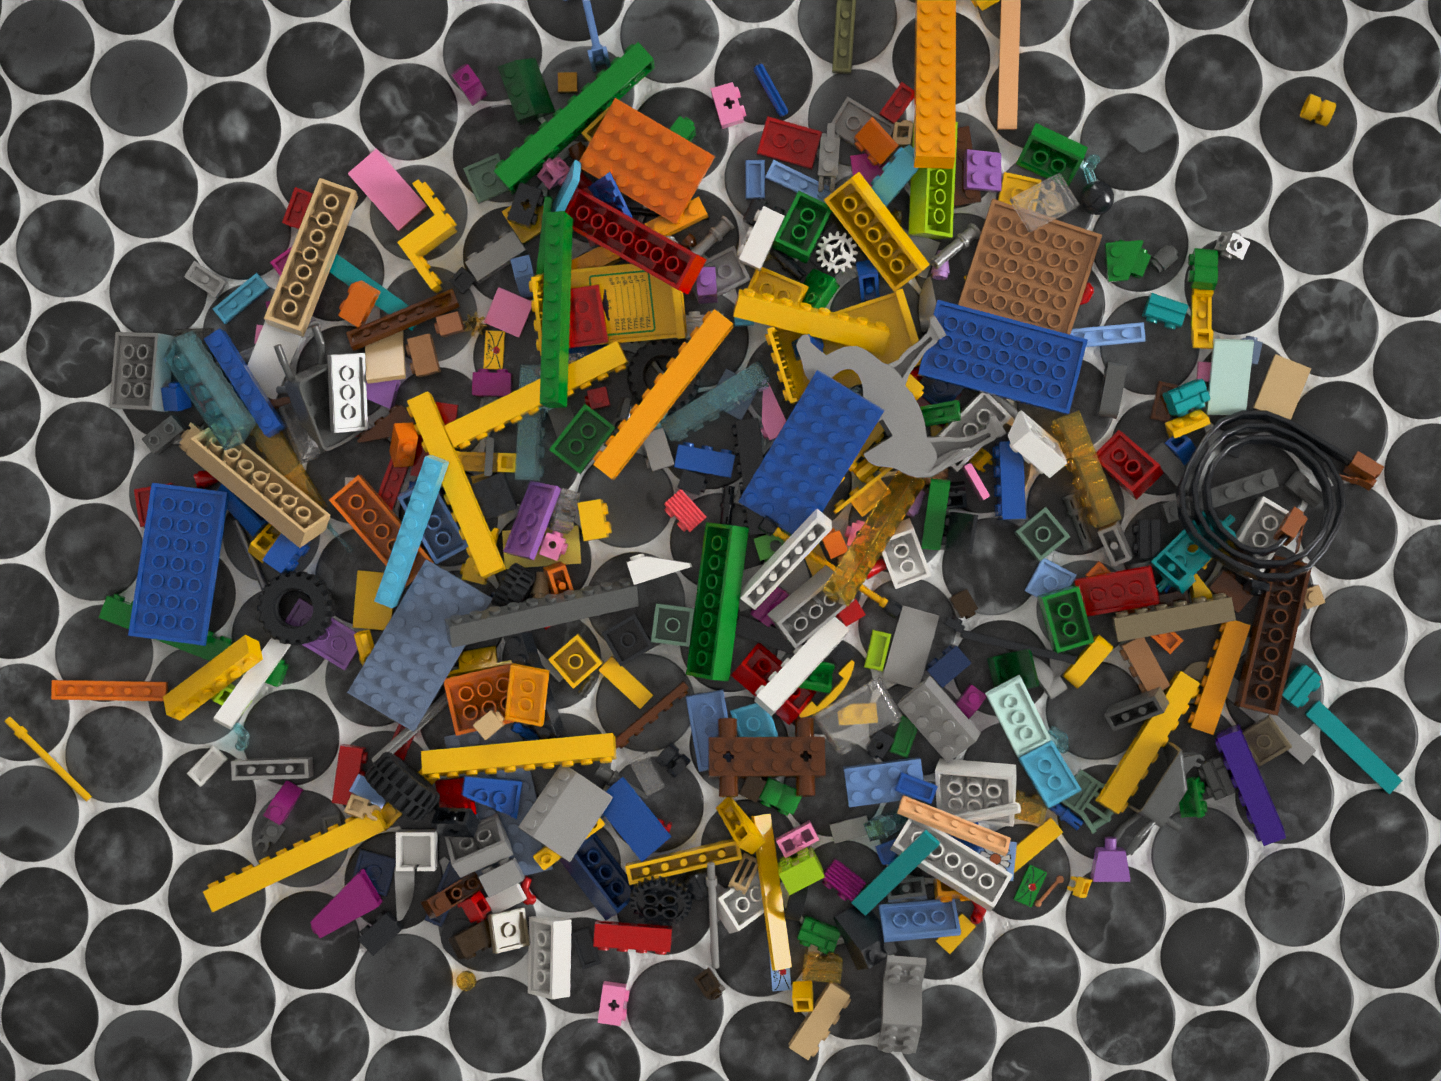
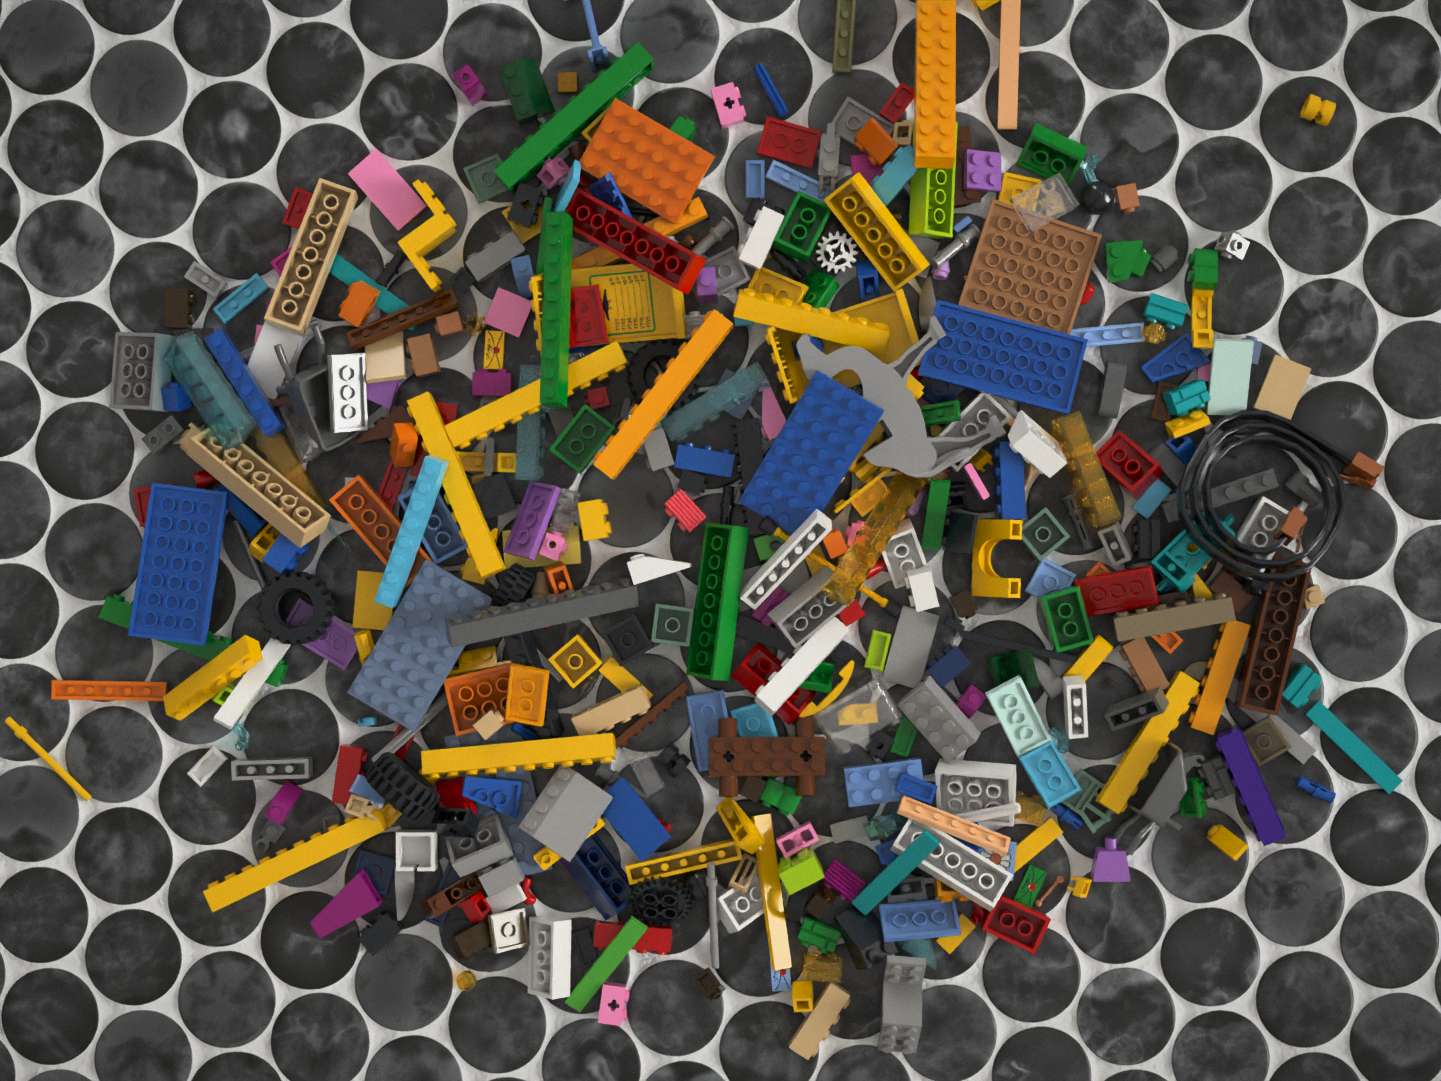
(179, 309): none -> dark brown brick
(367, 721): none -> medium azure tile
(391, 268): none -> black pin
(605, 964): none -> bright green tile
(611, 711): none -> tan brick
(820, 901): none -> dark brown brick
(922, 588): none -> white brick
(922, 949): none -> clear light blue slope
(961, 225): none -> medium blue tile
(984, 579): none -> yellow arch
(1016, 923): none -> red brick
(1075, 706): none -> white brick
(1126, 198): none -> nougat brick
(1151, 499): none -> medium azure tile
(1154, 333): none -> clear yellow gear
(1174, 360): none -> blue wing
(1226, 841): none -> yellow slope
(1315, 789): none -> blue pin

